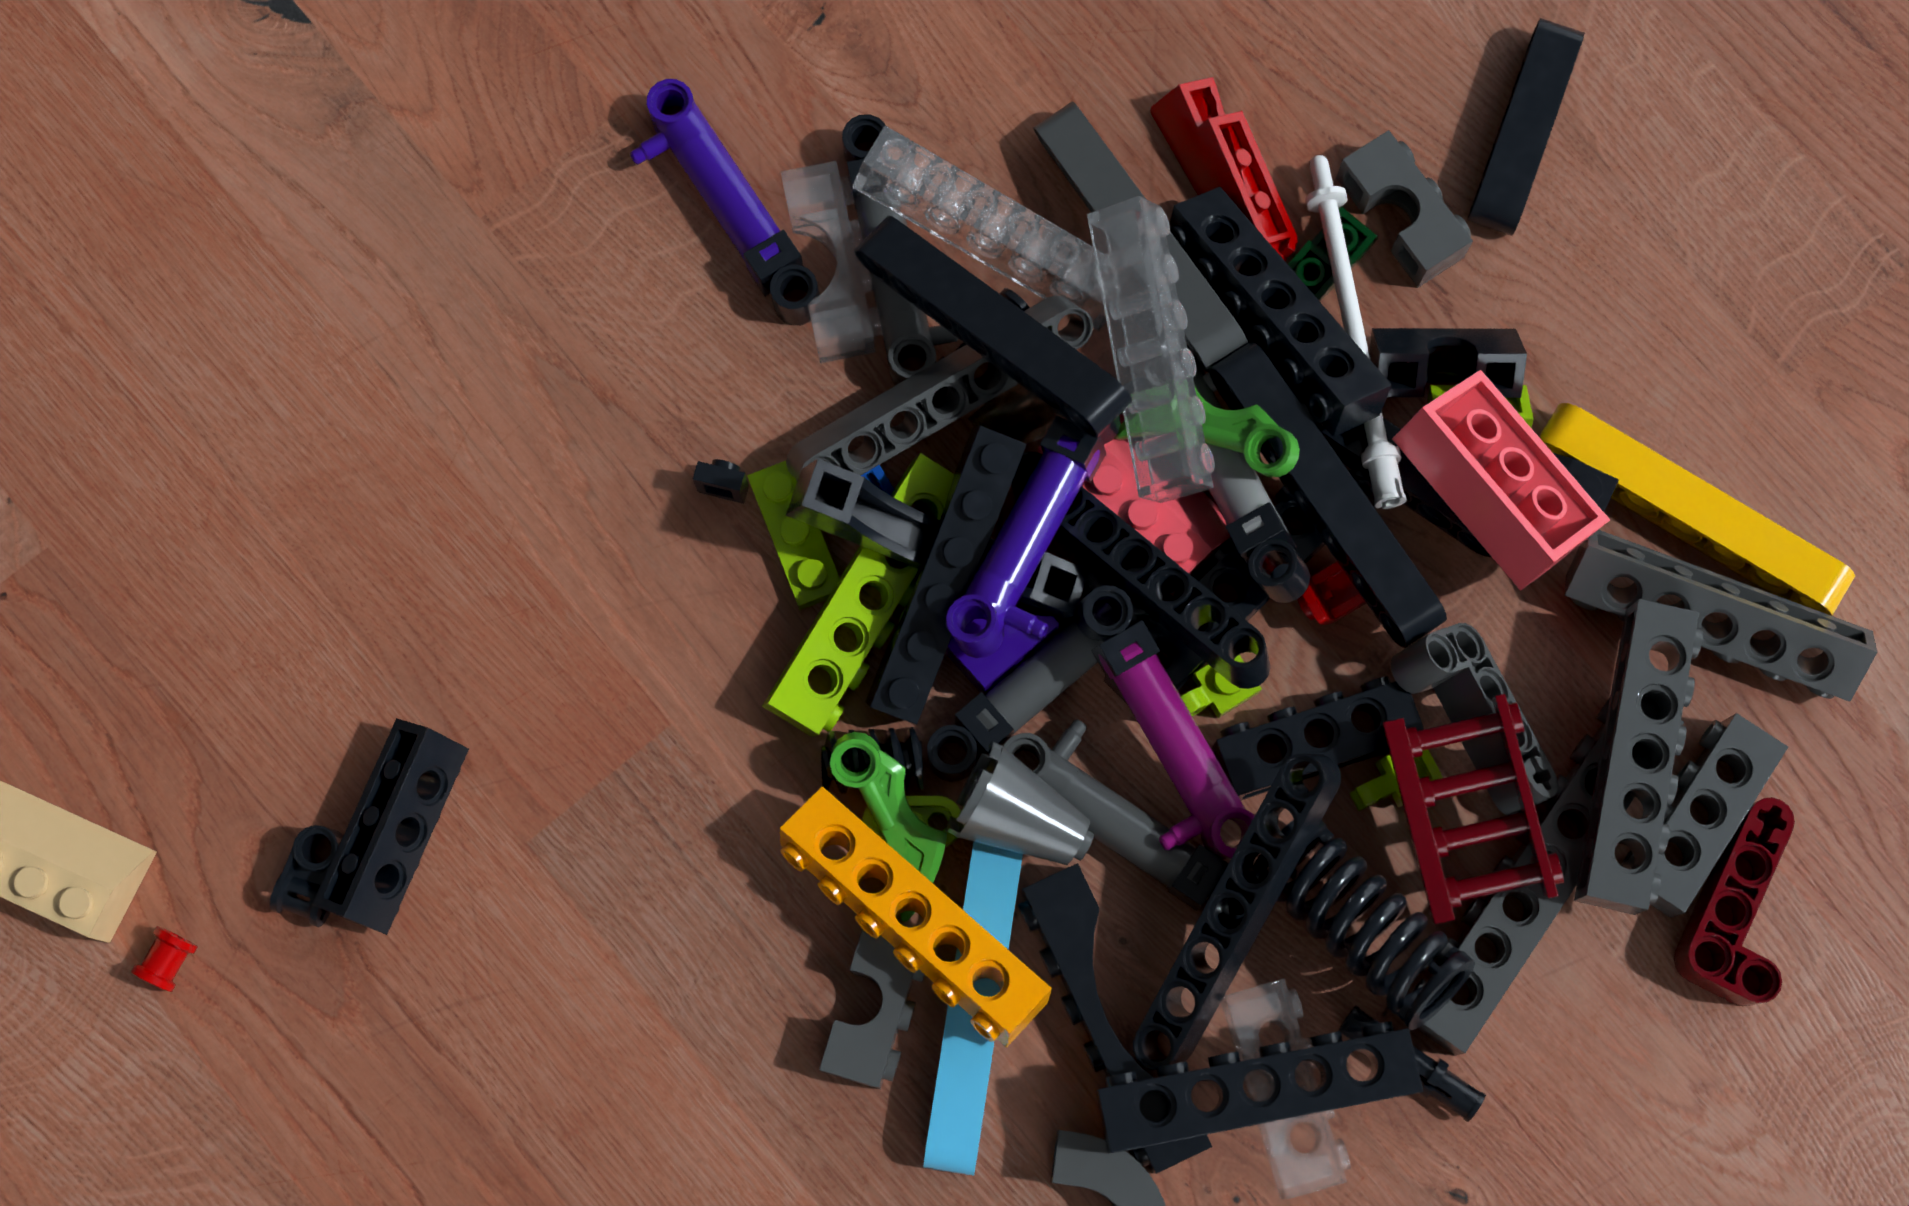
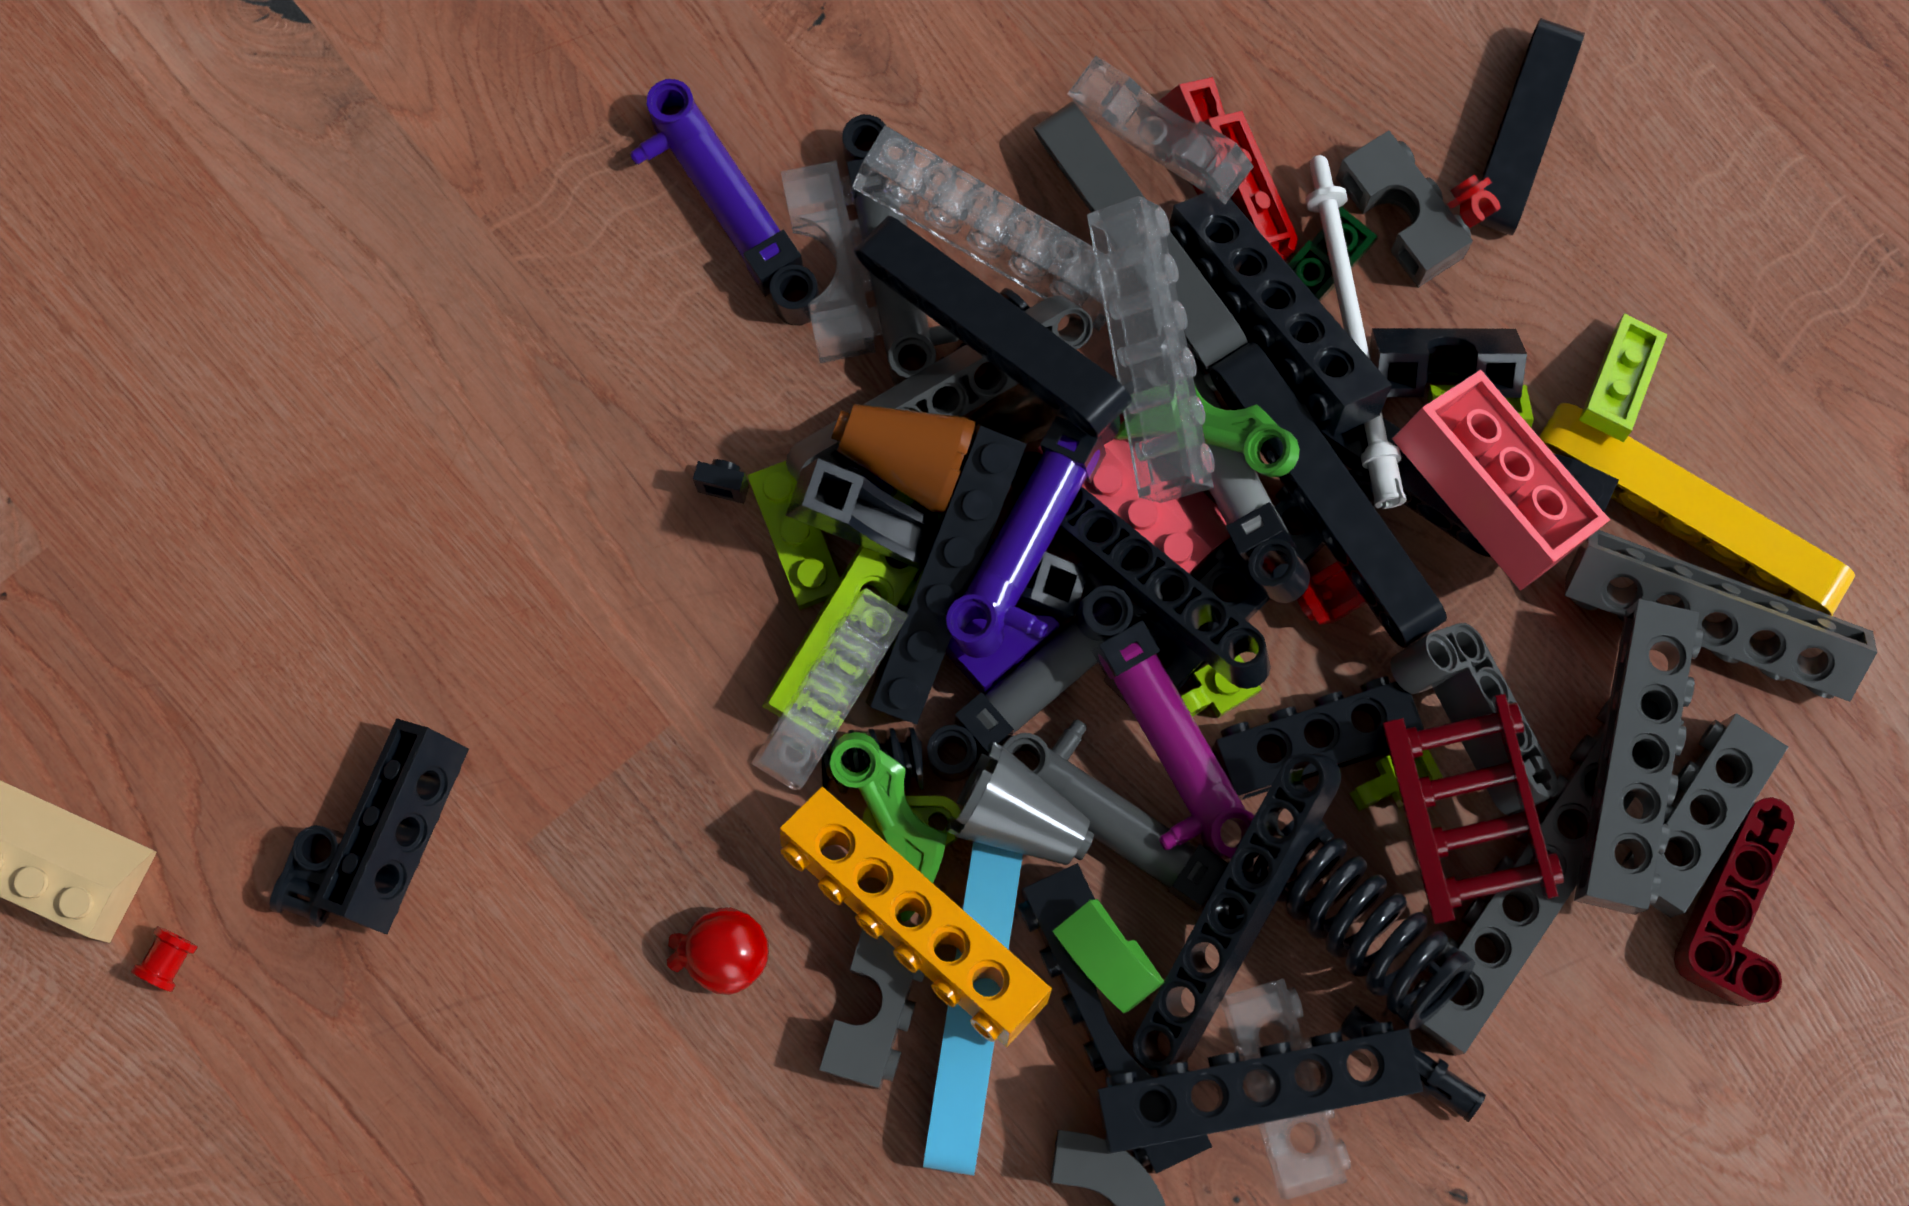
(721, 951): none -> red hat
(829, 689): none -> clear brick
(907, 449): none -> dark orange cone
(1107, 958): none -> bright green slope
(1183, 147): none -> clear arch
(1472, 199): none -> red plate
(1623, 377): none -> lime plate

